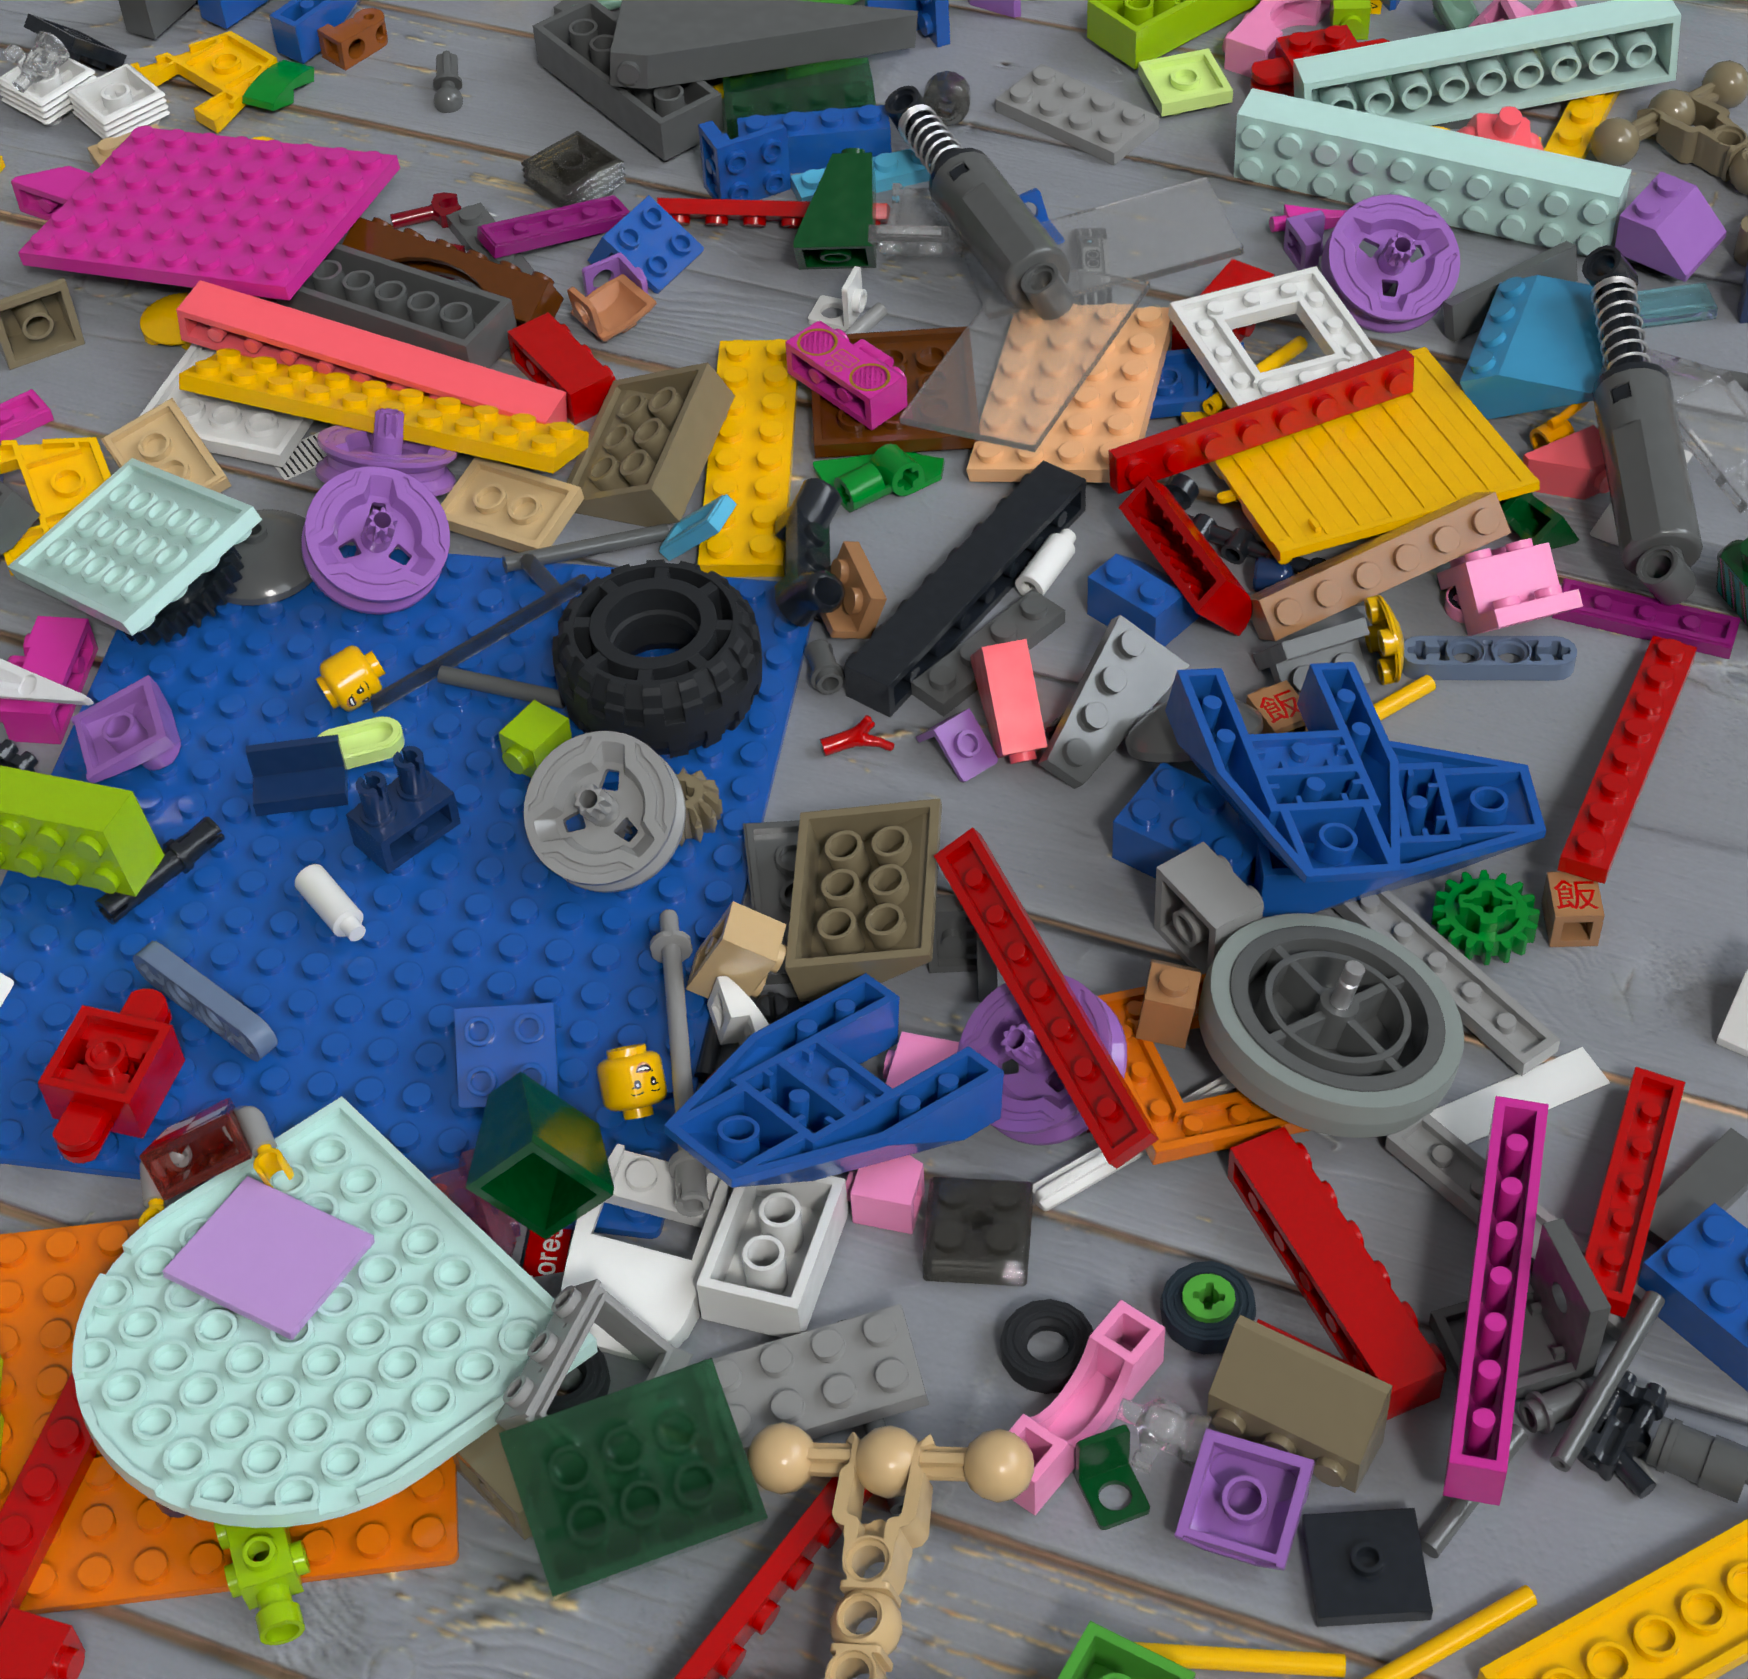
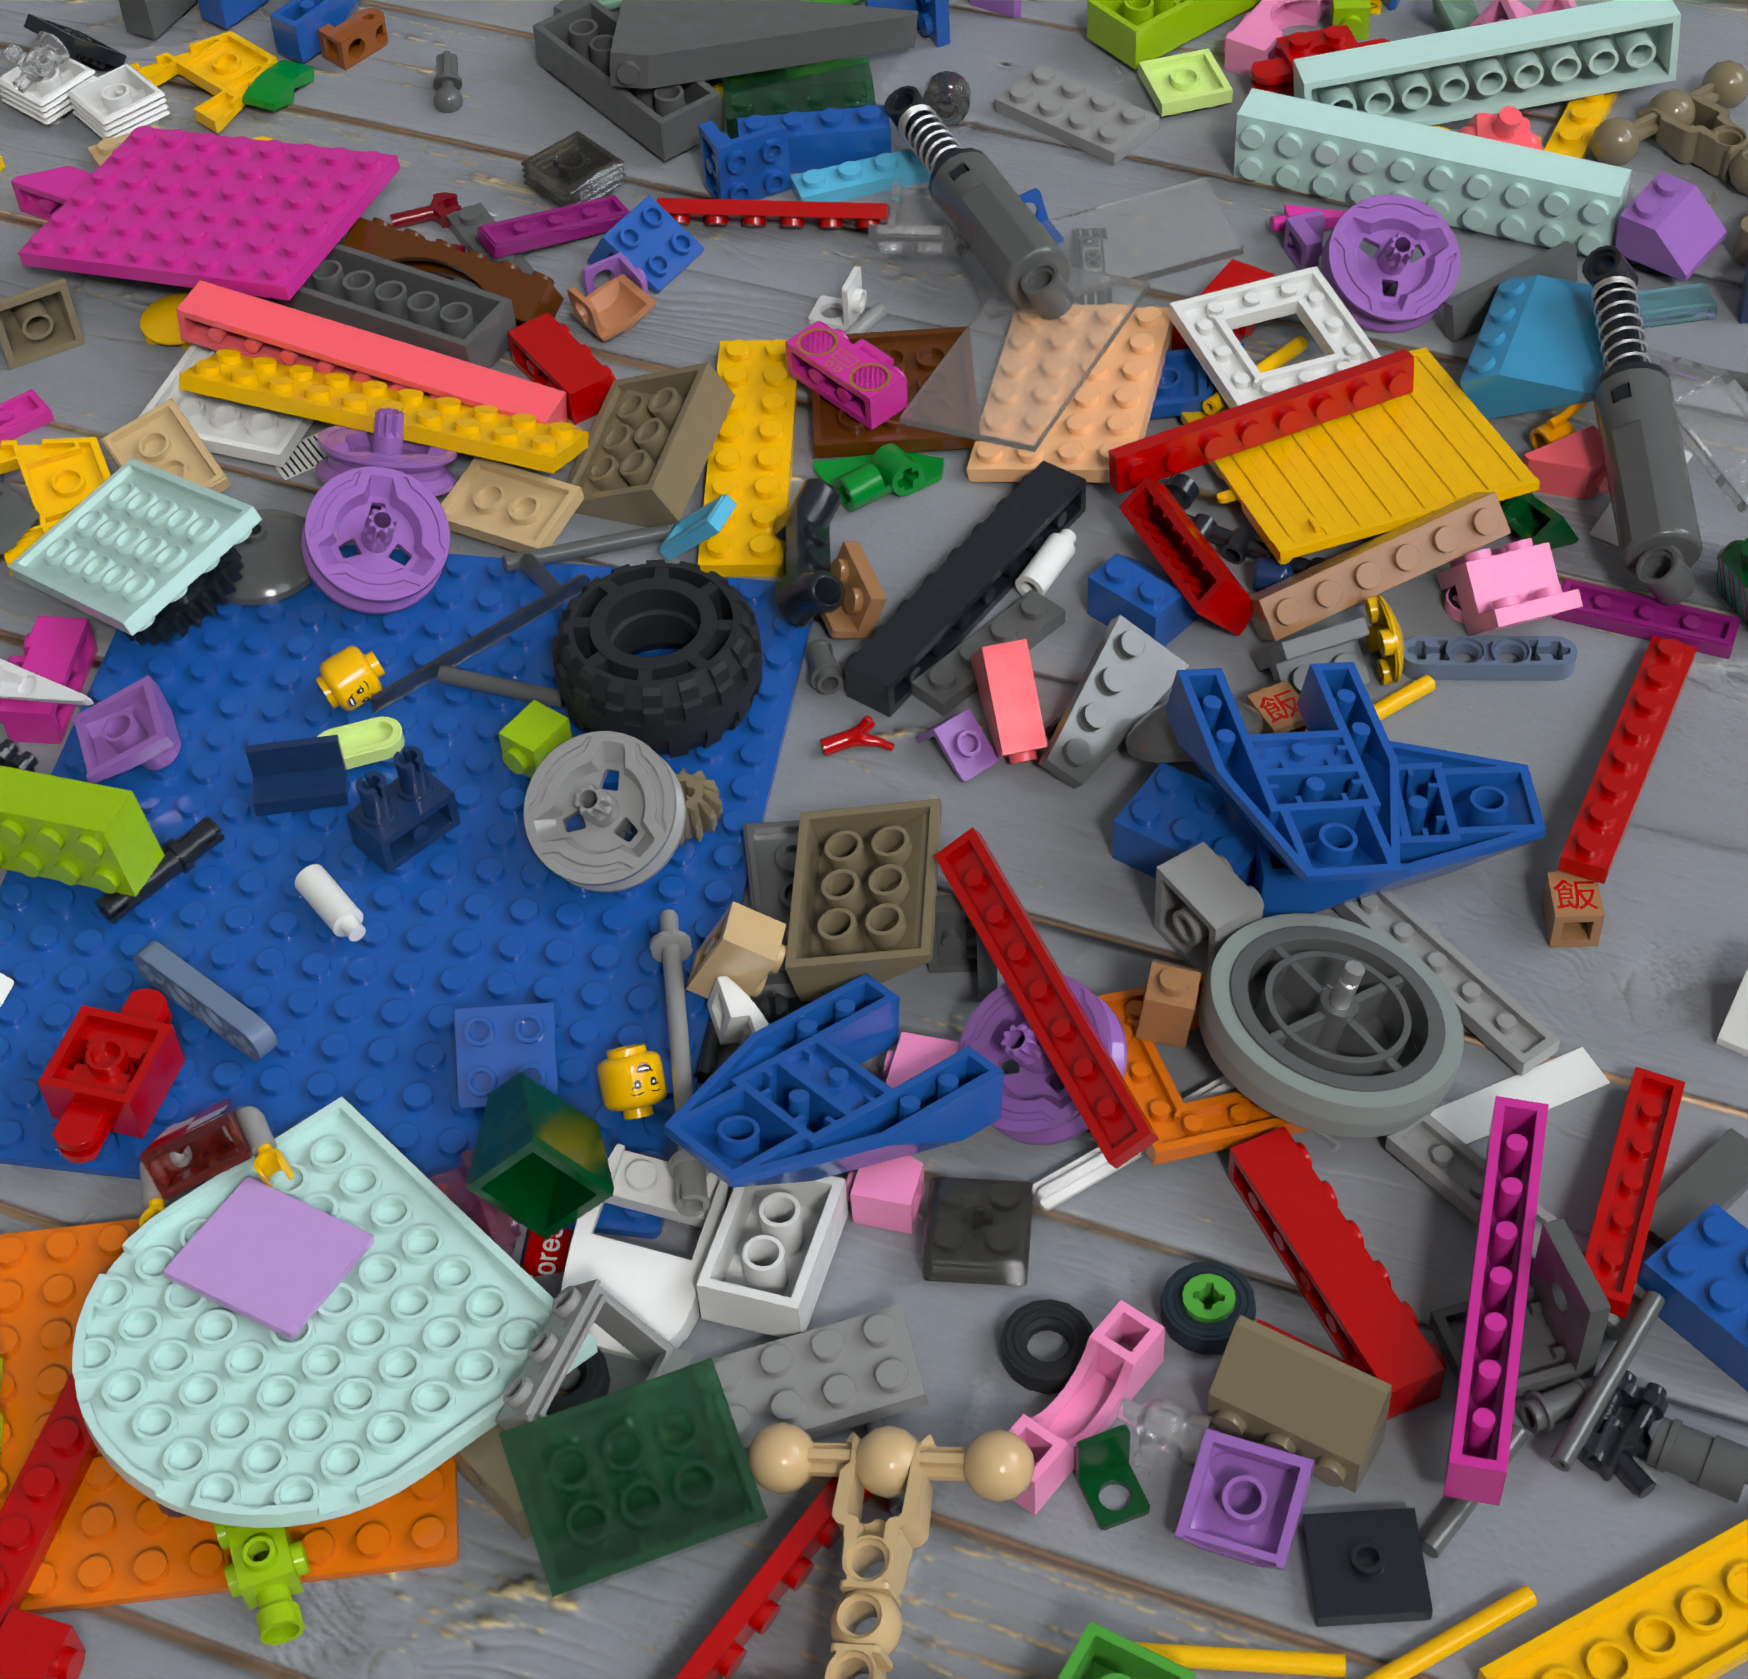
(840, 215): dark green slope -> none
(1486, 916): green gear -> none

